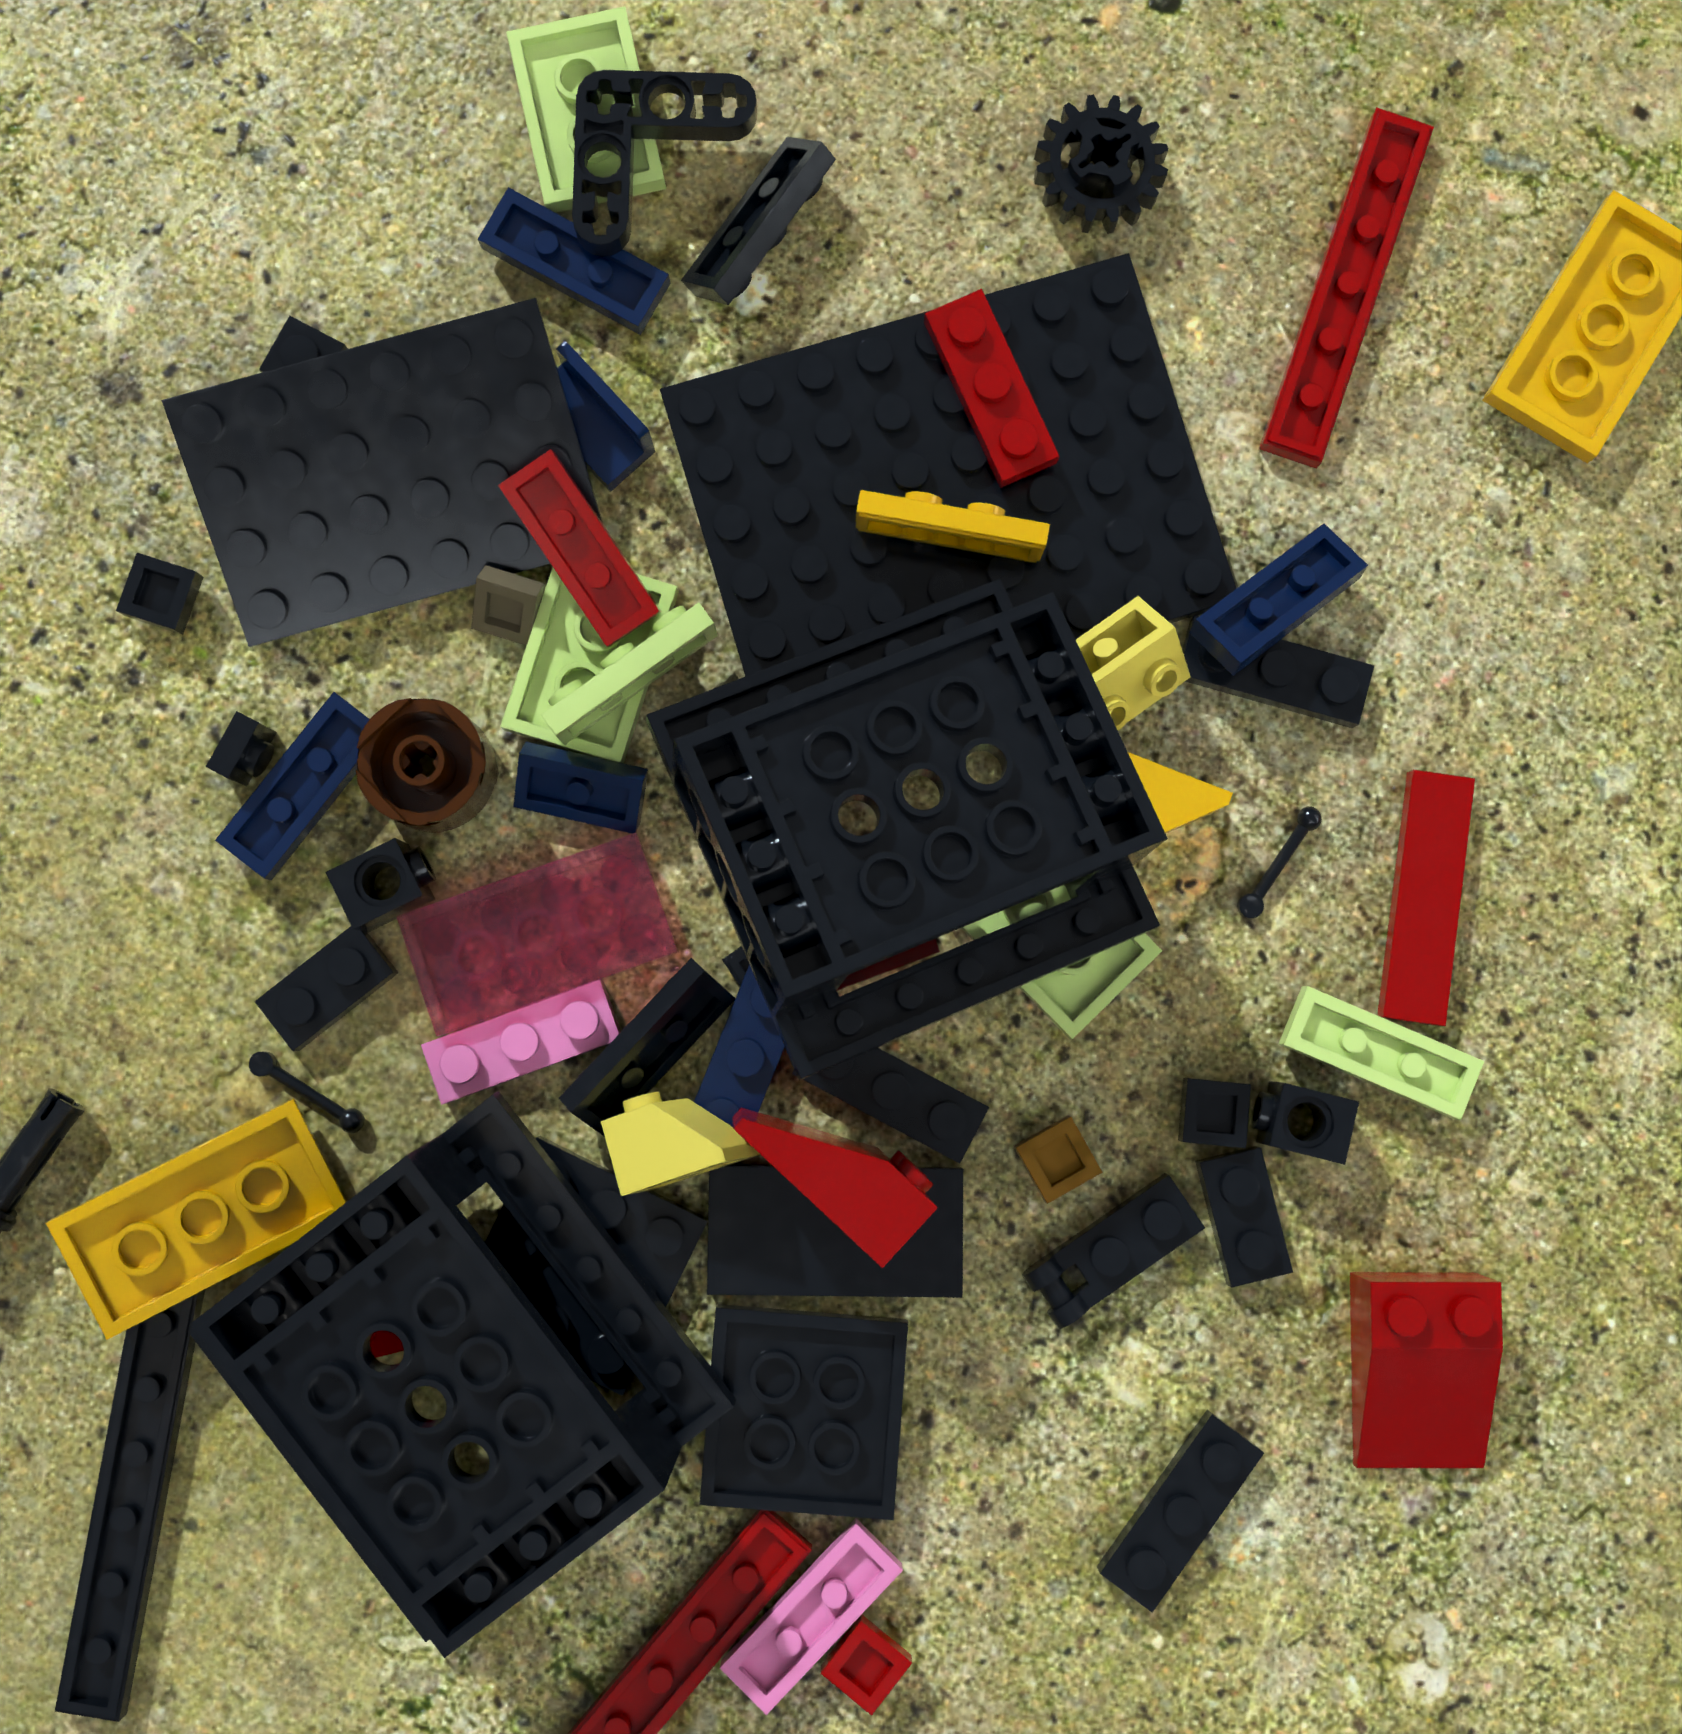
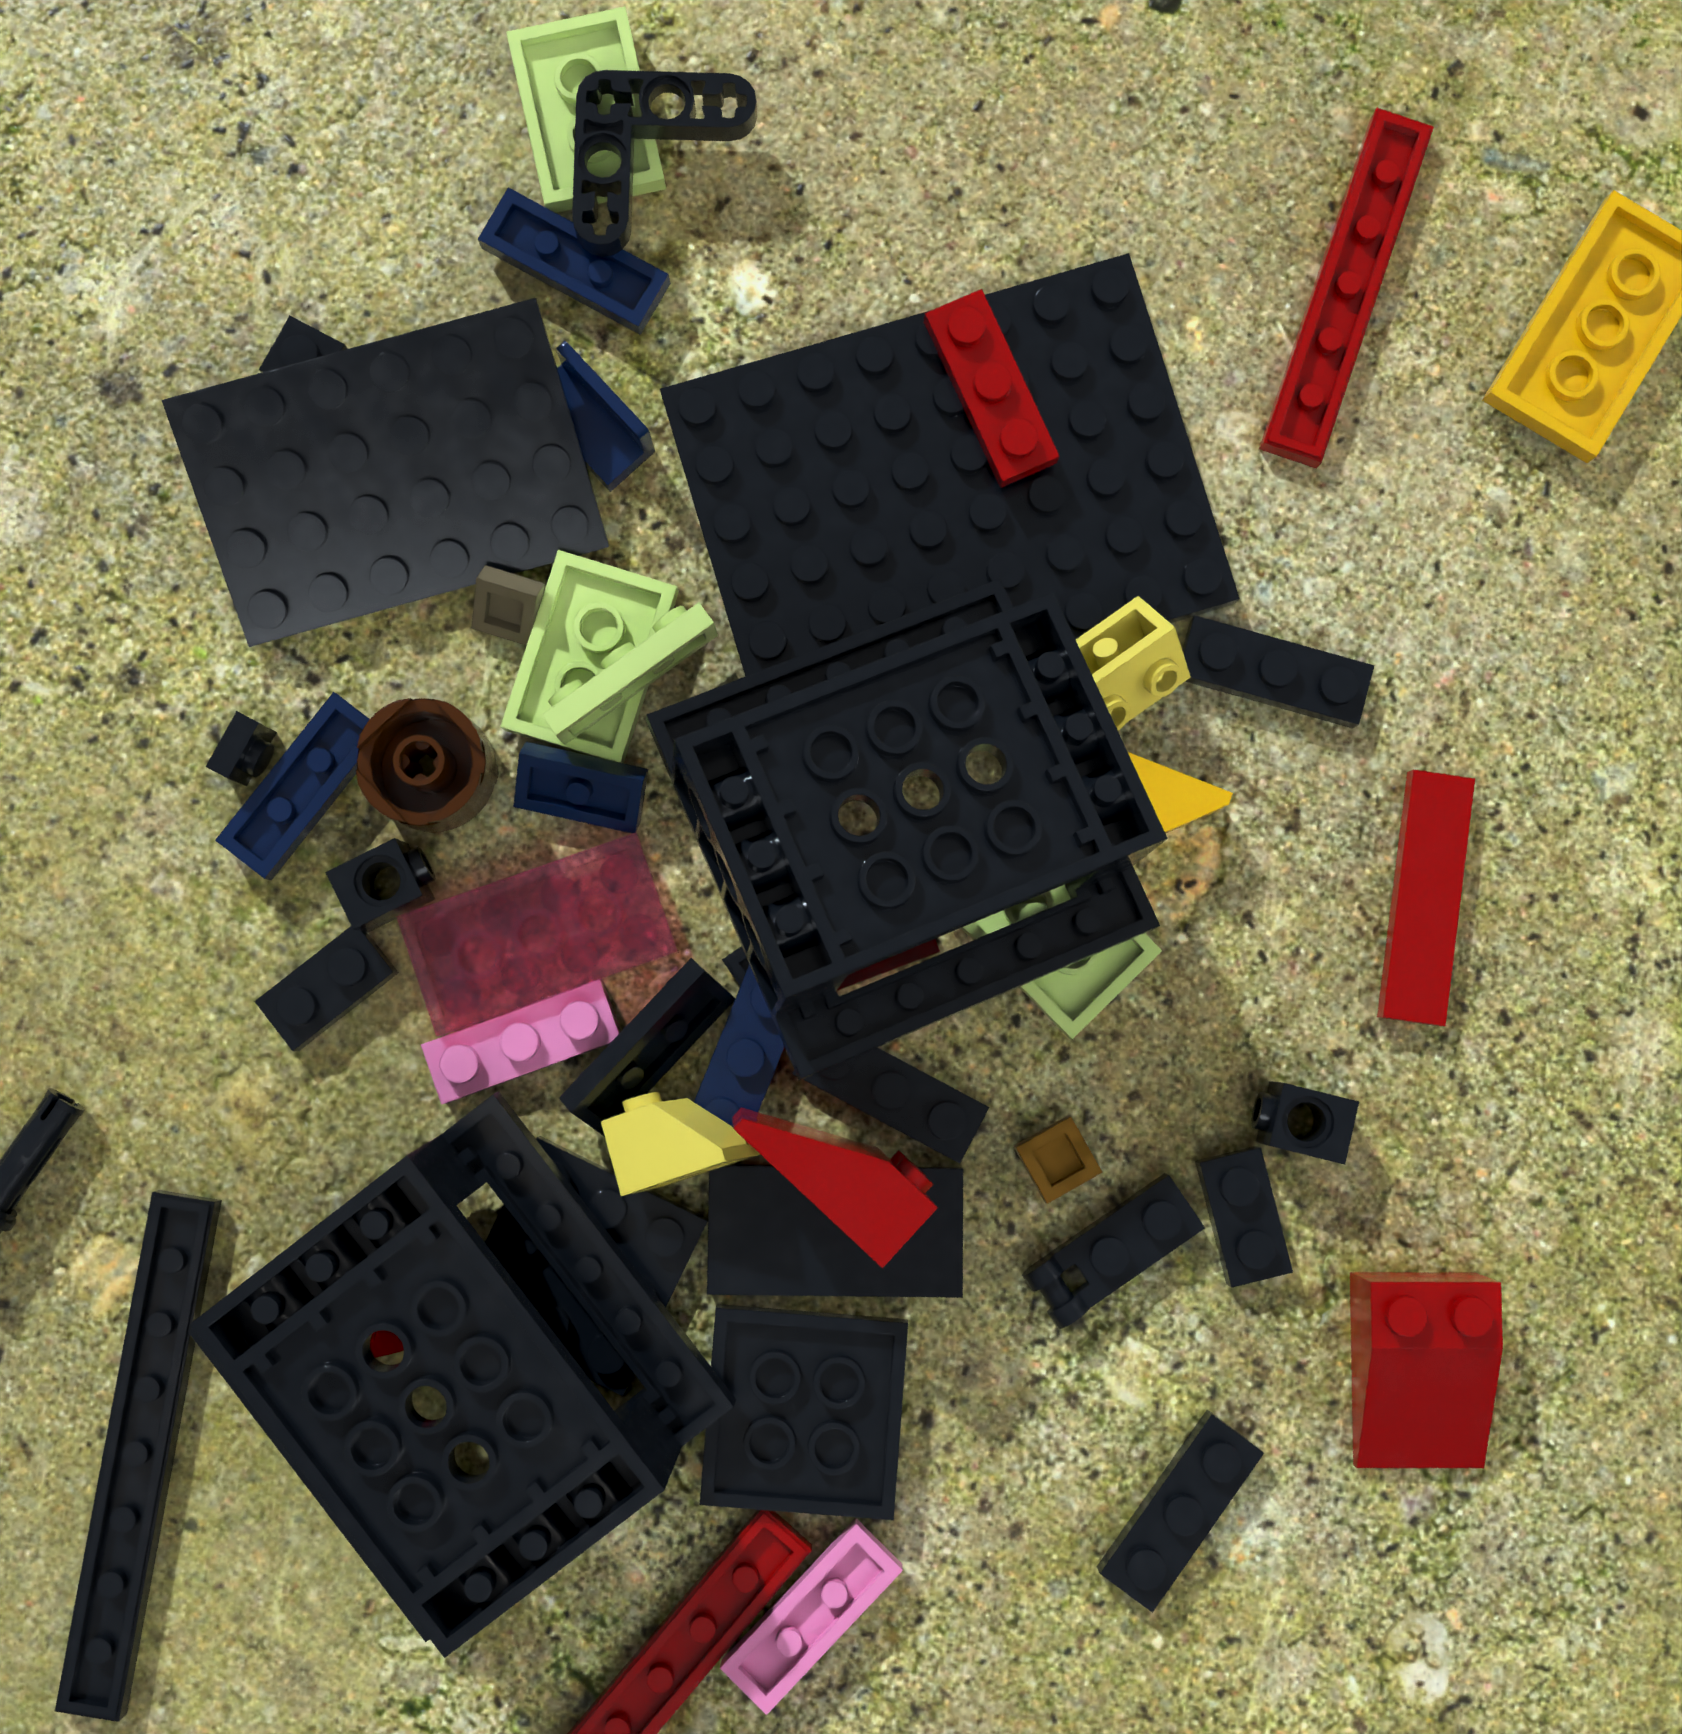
(159, 593): black plate -> none
(197, 1218): yellow plate -> none
(266, 1065): black hinge -> none
(579, 548): red plate -> none
(759, 220): black plate -> none
(866, 1664): red plate -> none
(974, 529): yellow plate -> none
(1104, 138): black gear -> none
(1214, 1112): black plate -> none
(1252, 904): black hinge -> none
(1278, 599): dark blue plate -> none
(1381, 1052): yellowish green plate -> none

